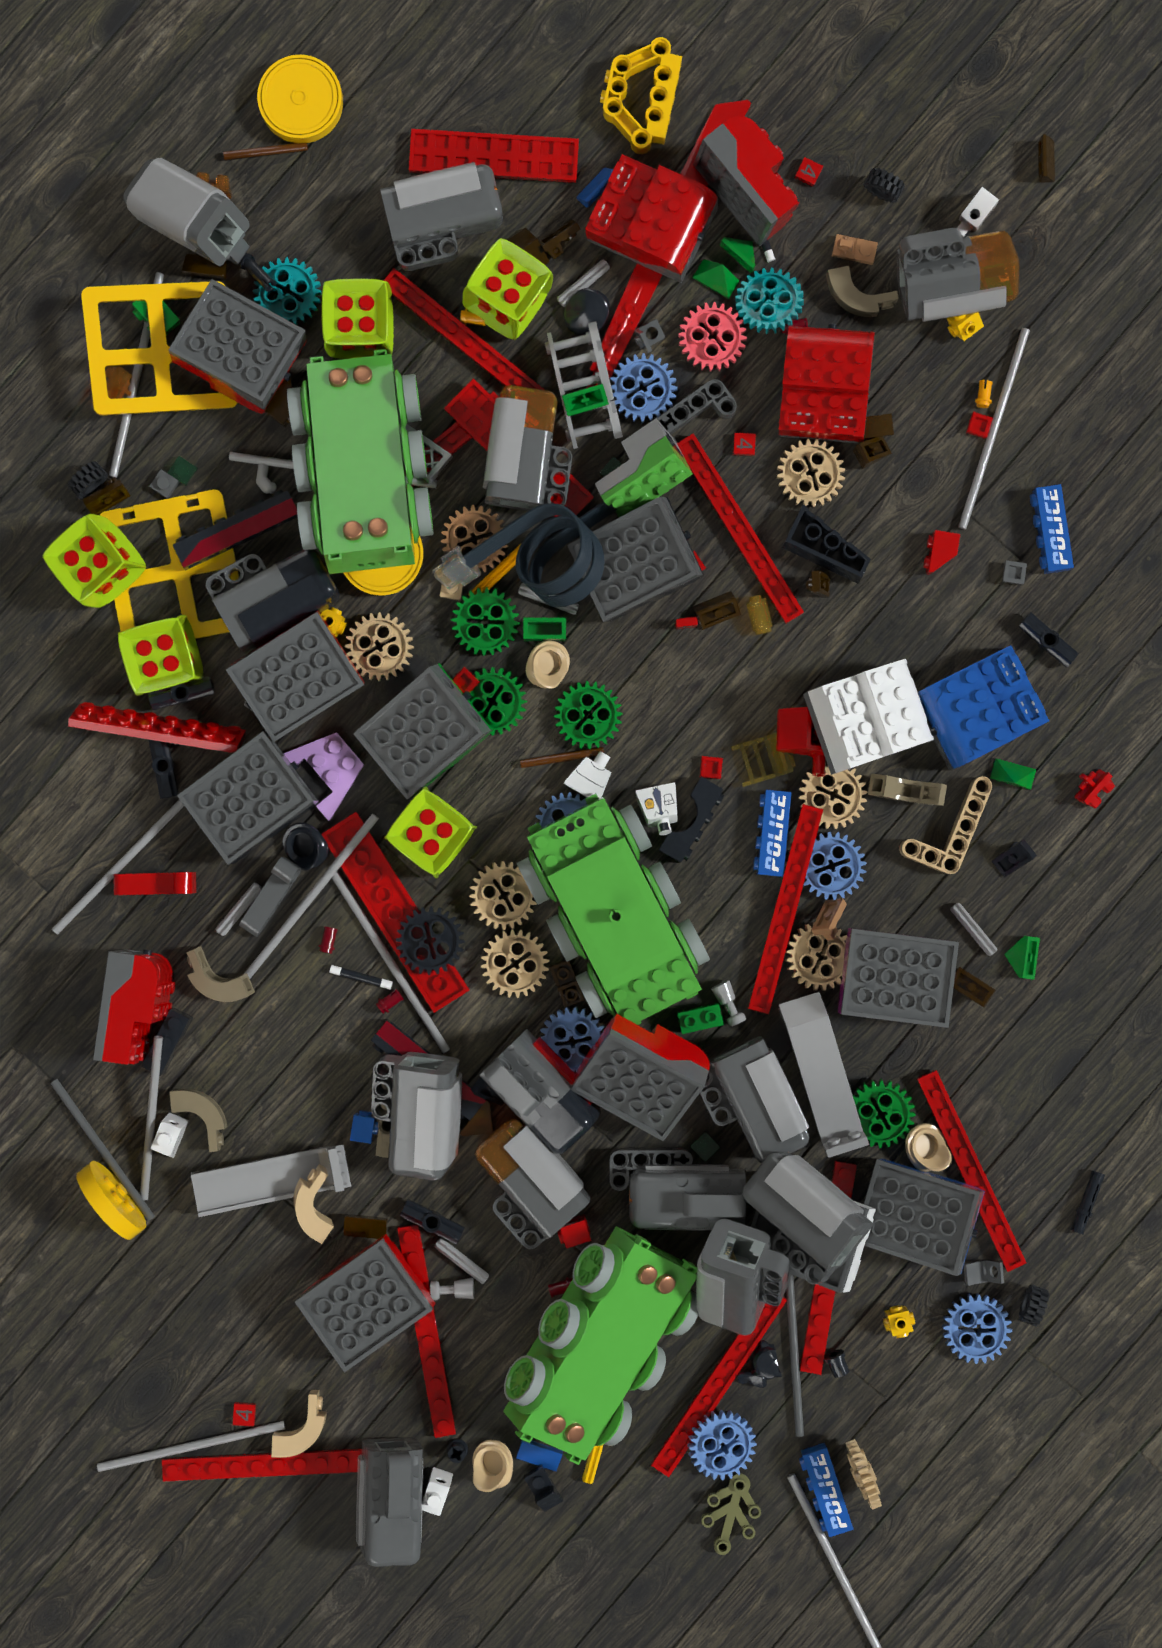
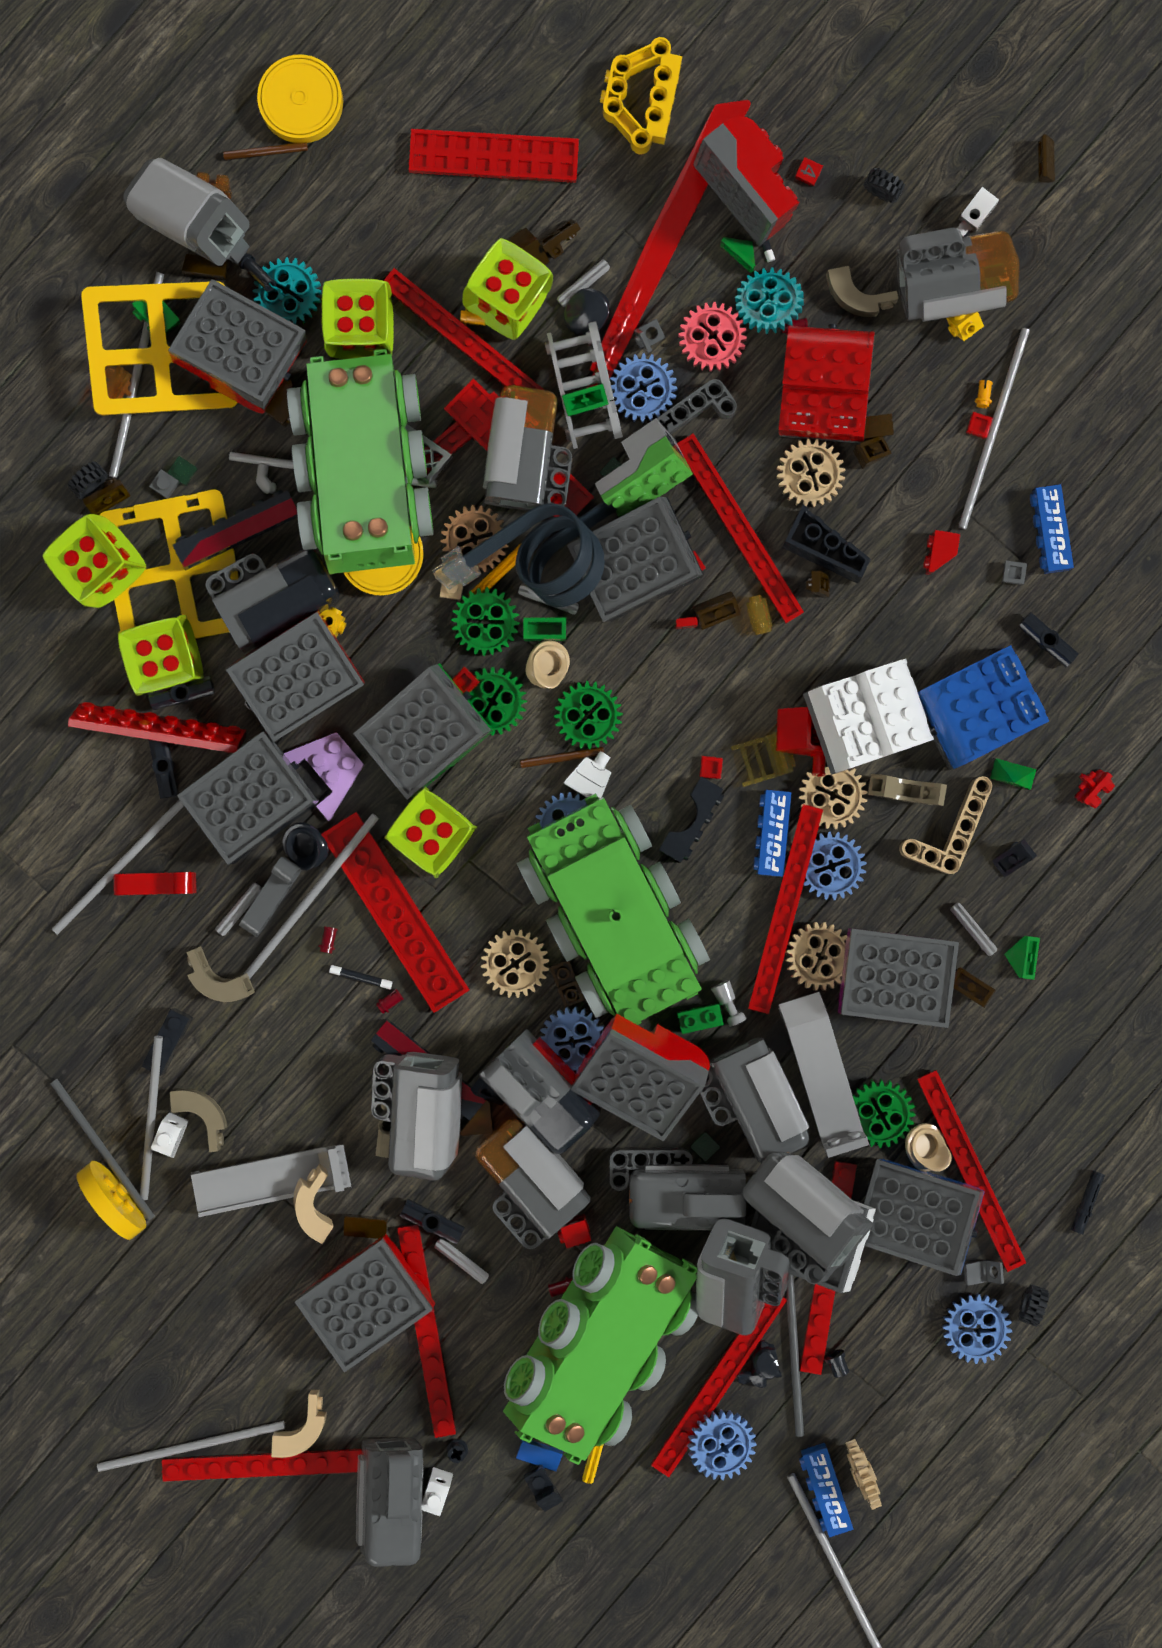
(132, 999): red piece -> none
(244, 1414): red tile -> none
(364, 1127): blue brick -> none
(370, 629): tan gear -> none
(390, 962): light grey piece -> none
(411, 945): black gear -> none
(438, 208): dark grey piece -> none
(461, 1289): light grey piece -> none
(486, 905): tan gear -> none
(492, 1465): tan piece -> none
(595, 187): blue slope -> none
(652, 217): red piece -> none
(659, 806): white torso -> none
(716, 277): green slope -> none
(732, 1510): olive plant -> none
(744, 444): red tile -> none
(828, 918): medium nougat hinge -> none
(854, 249): medium nougat hinge -> none
(893, 1316): yellow brick -> none

